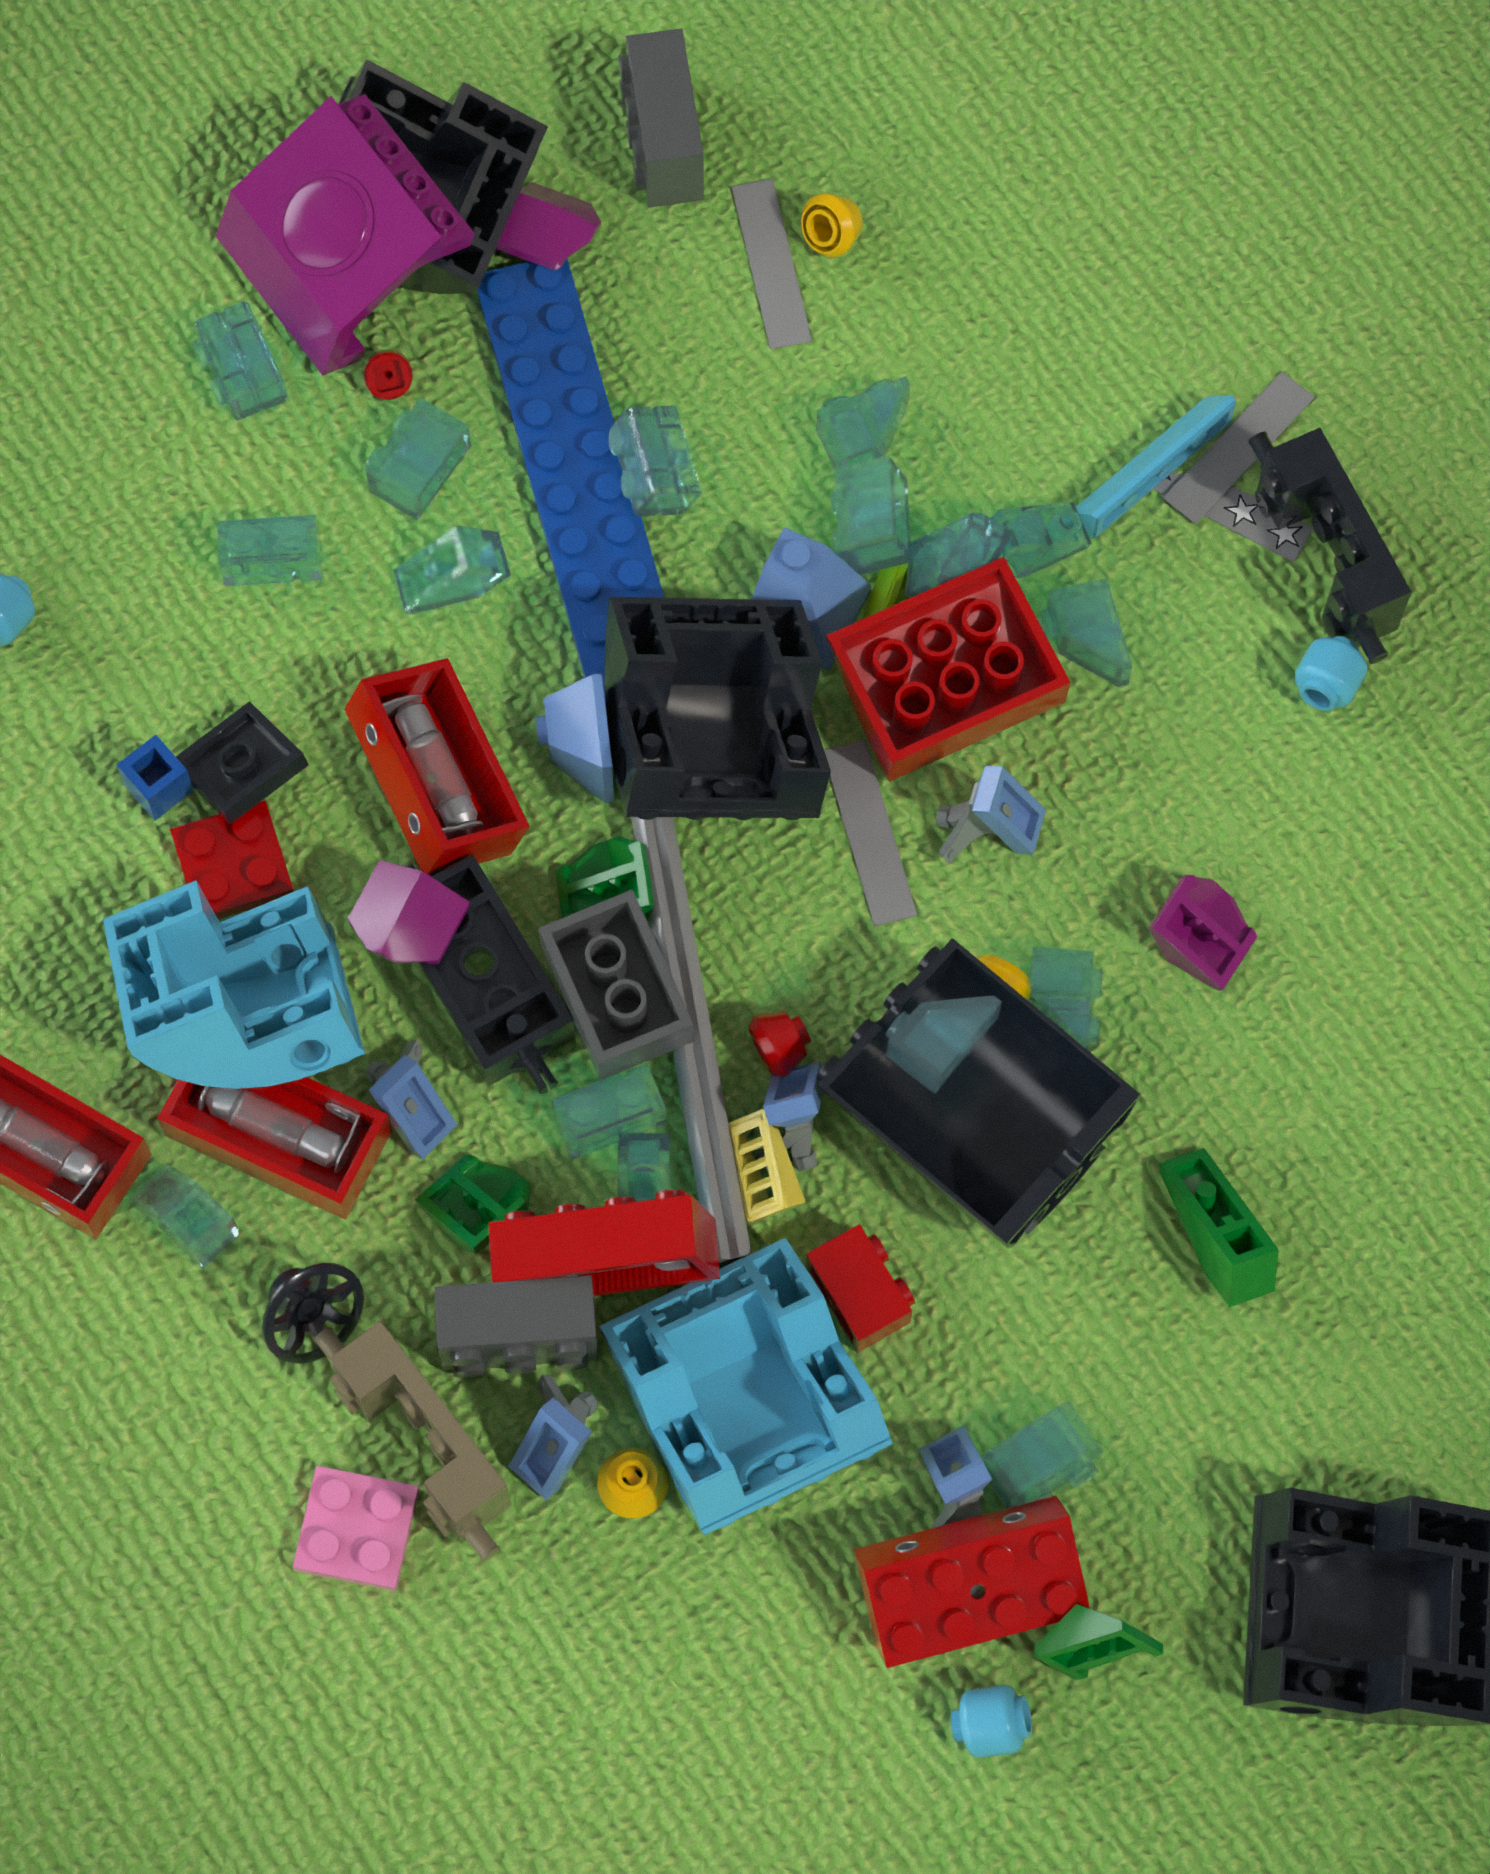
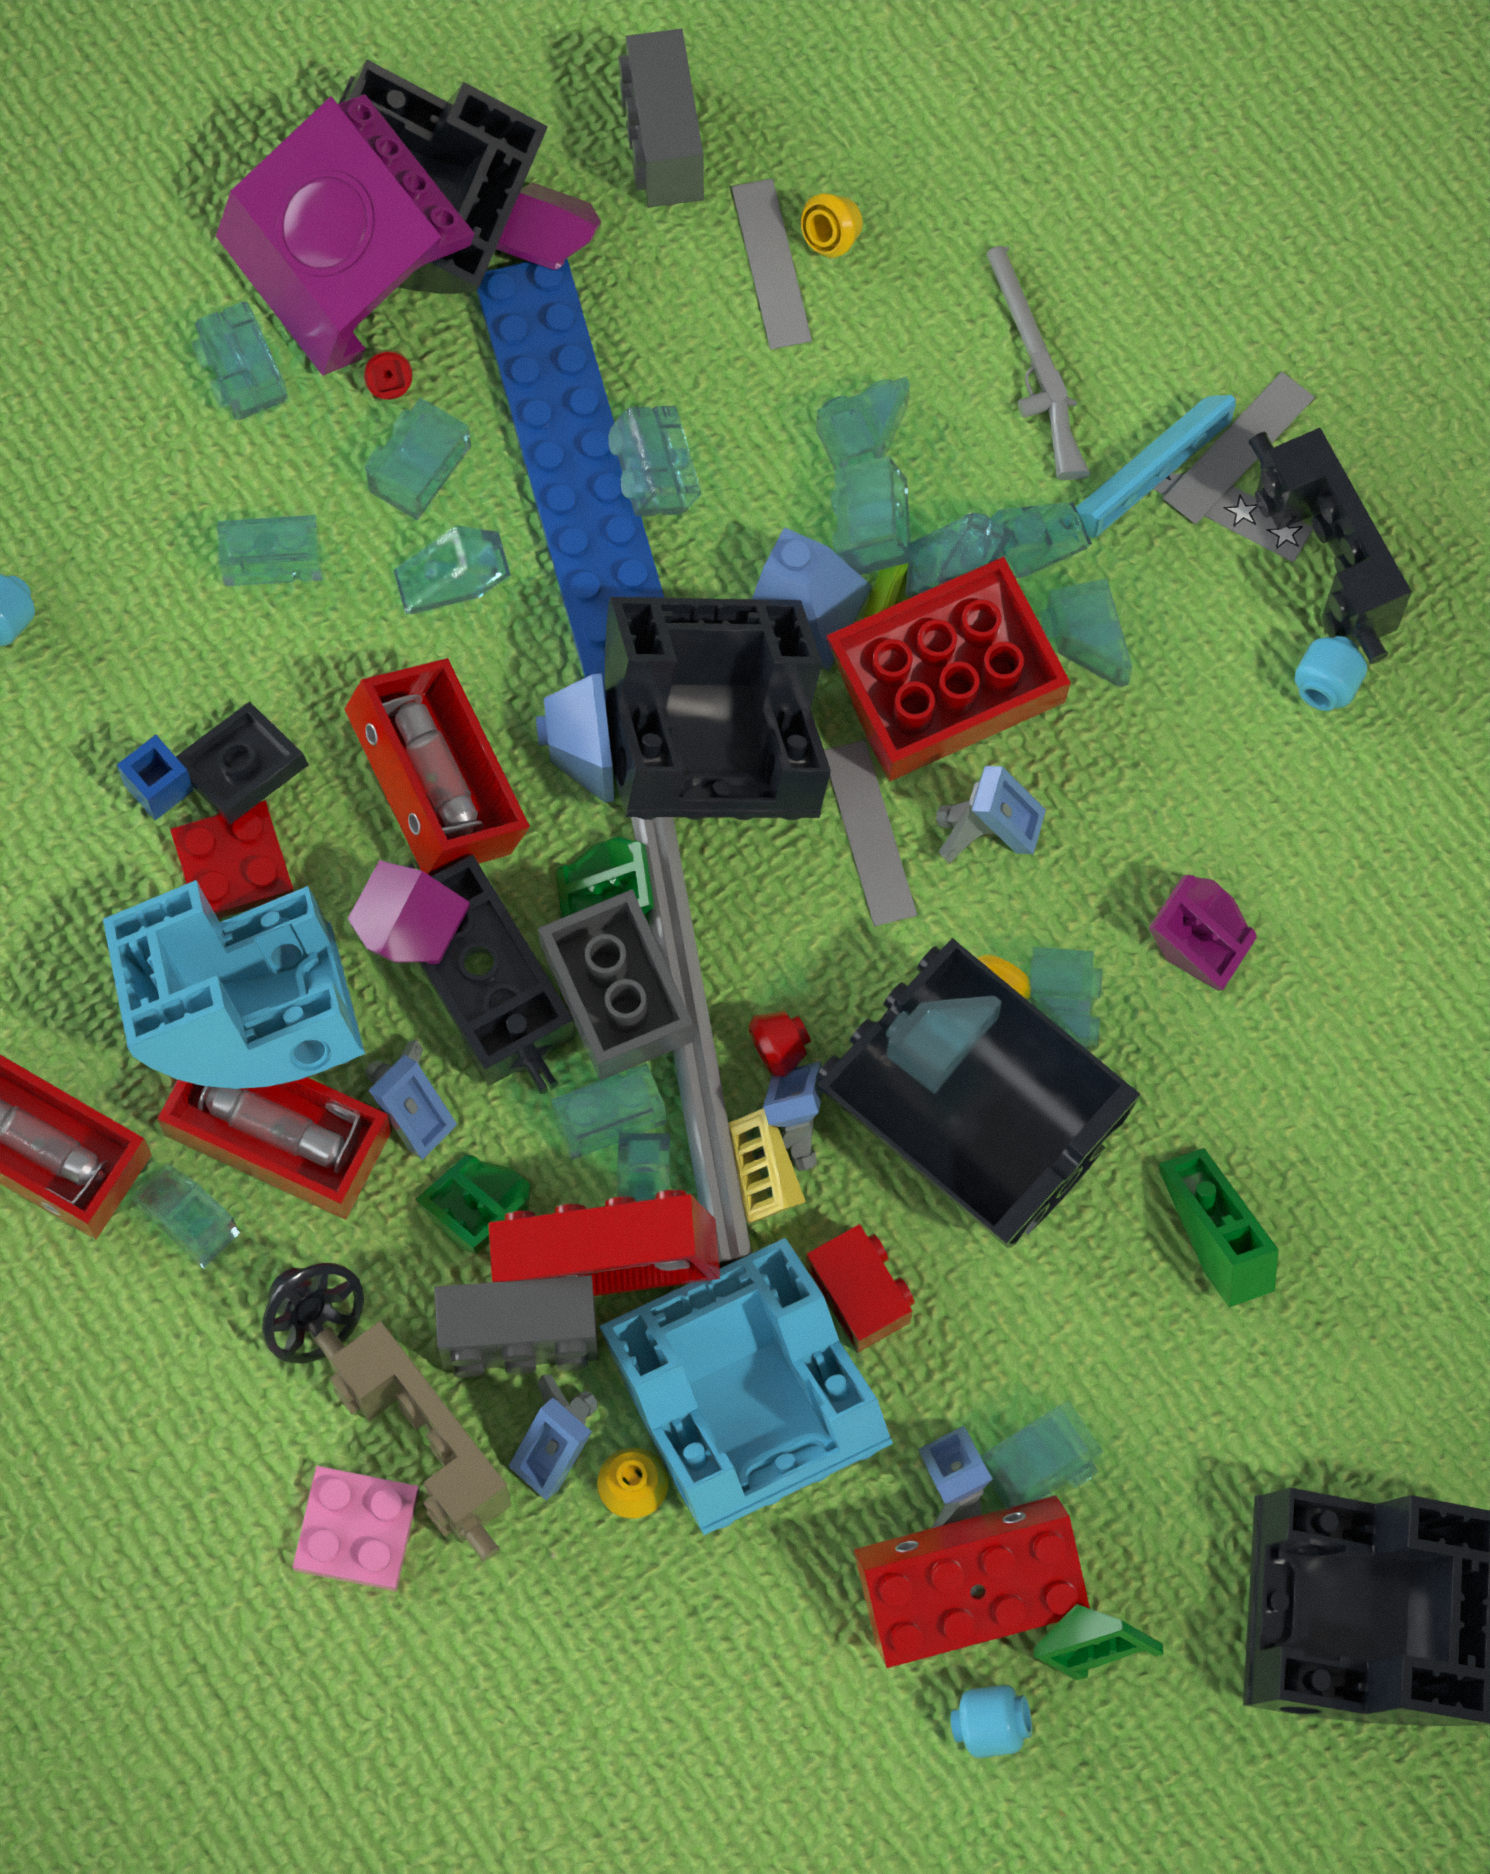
(1054, 396): none -> light grey piece

